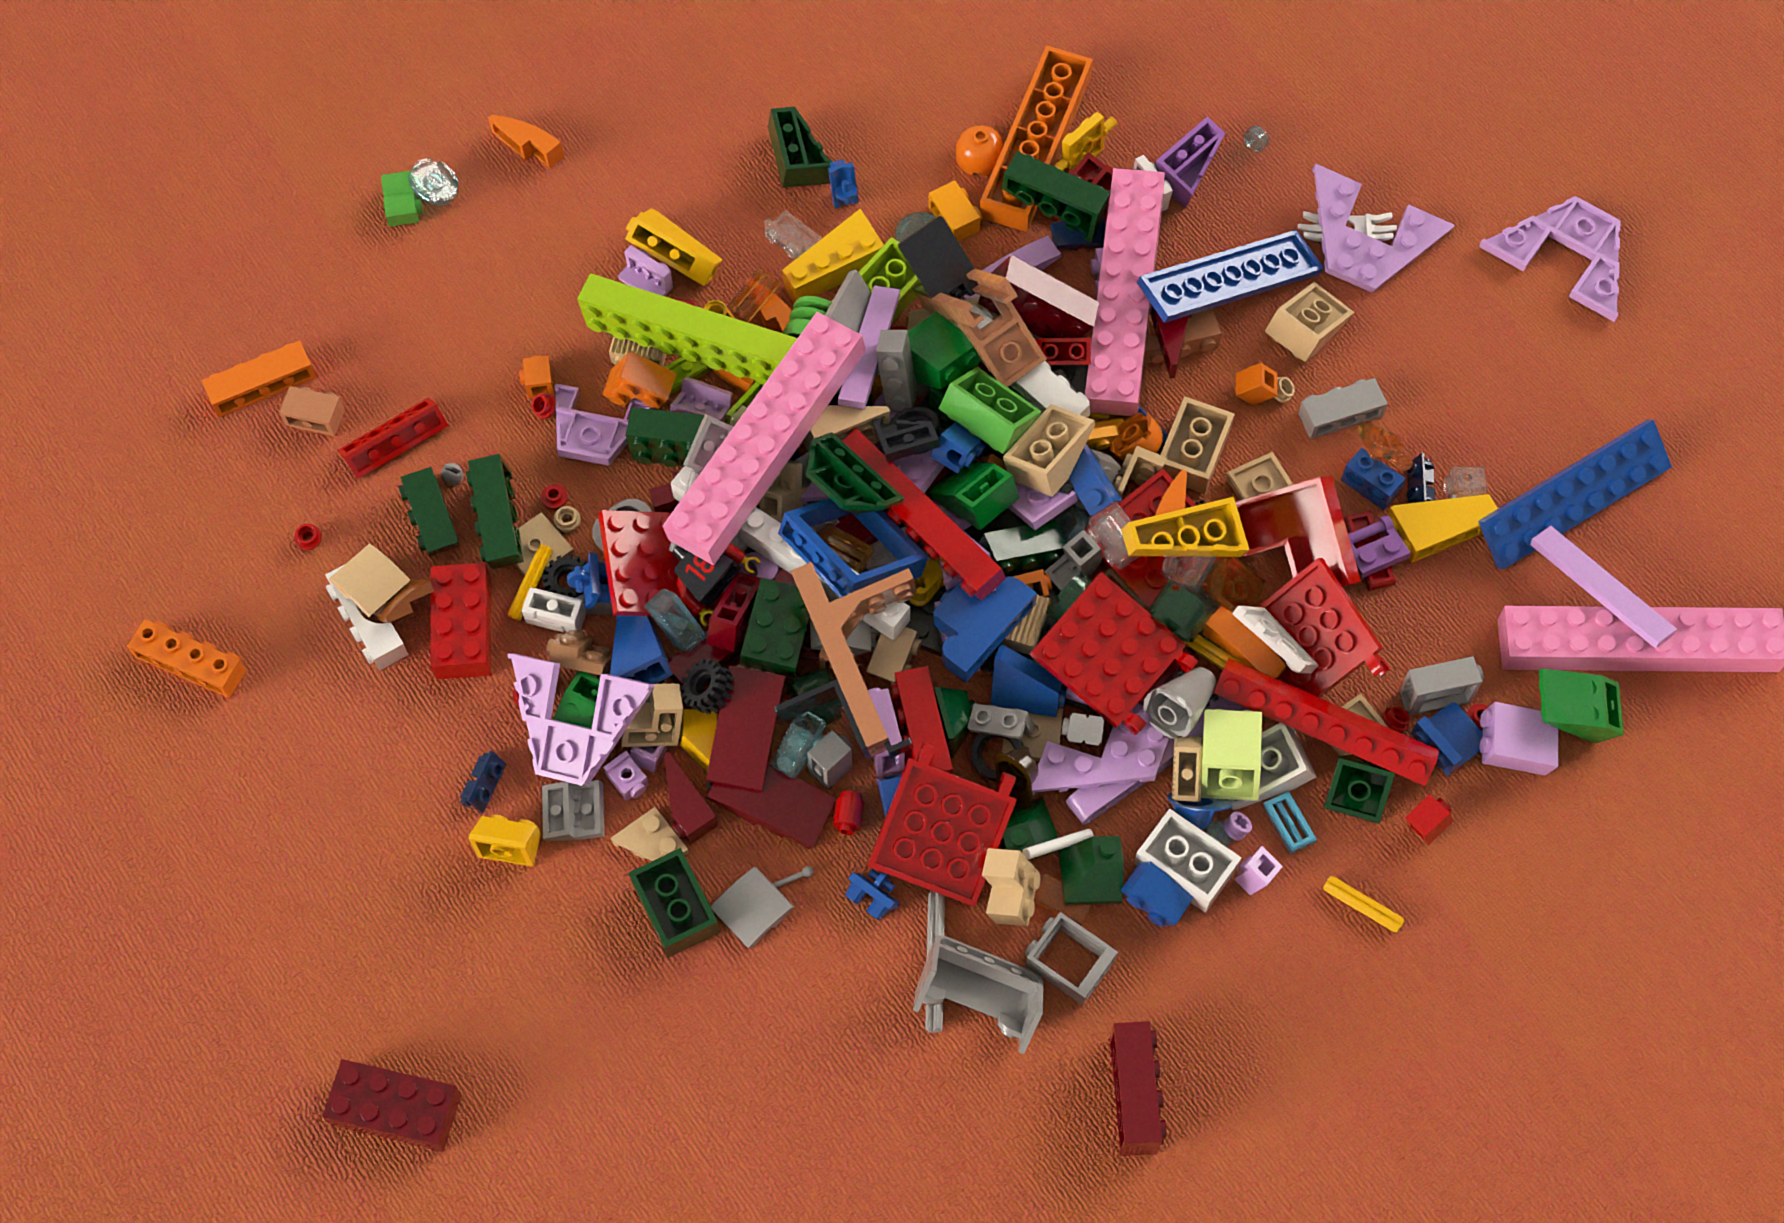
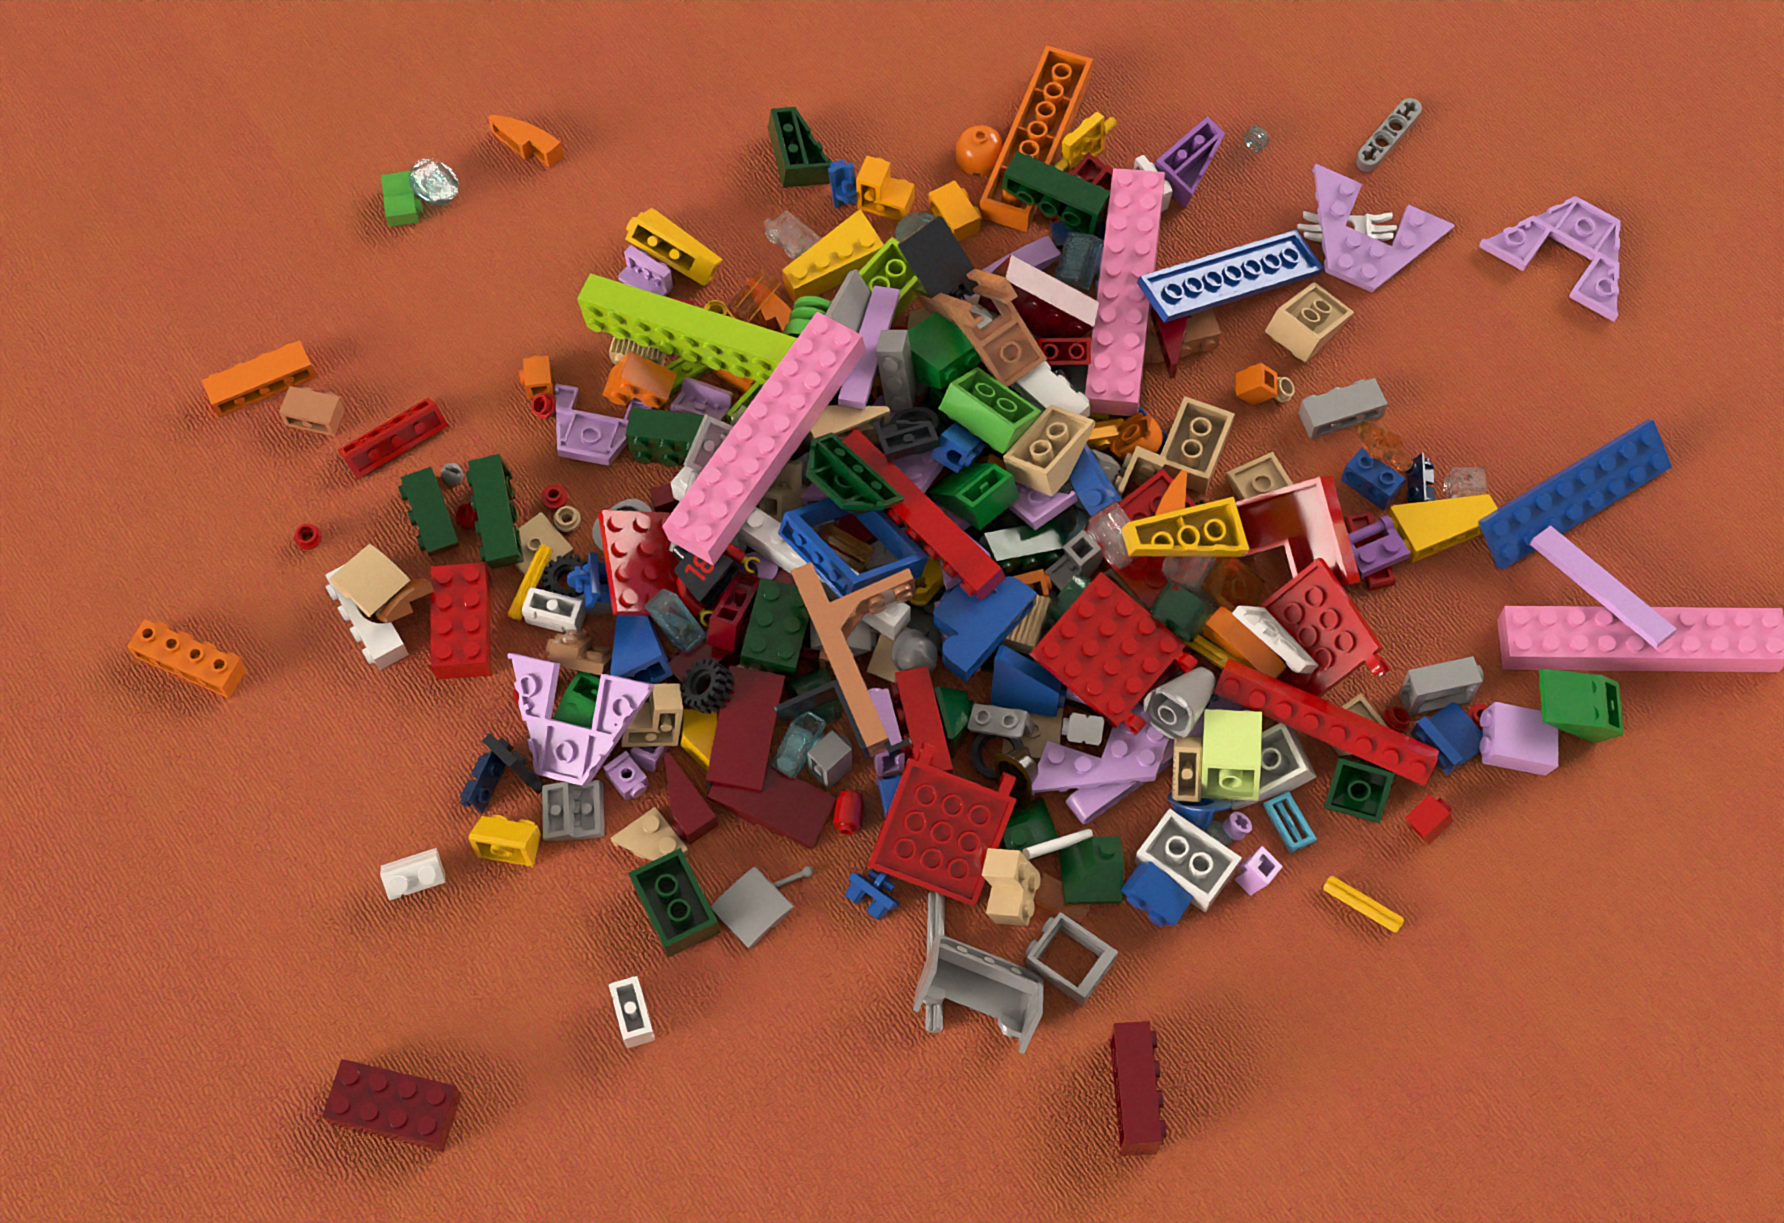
(412, 874): none -> white brick
(466, 516): none -> red plate
(513, 760): none -> black wing
(631, 1012): none -> white brick
(882, 193): none -> light orange brick
(913, 651): none -> light grey piece
(1079, 260): none -> clear light blue brick
(1391, 136): none -> light grey beam

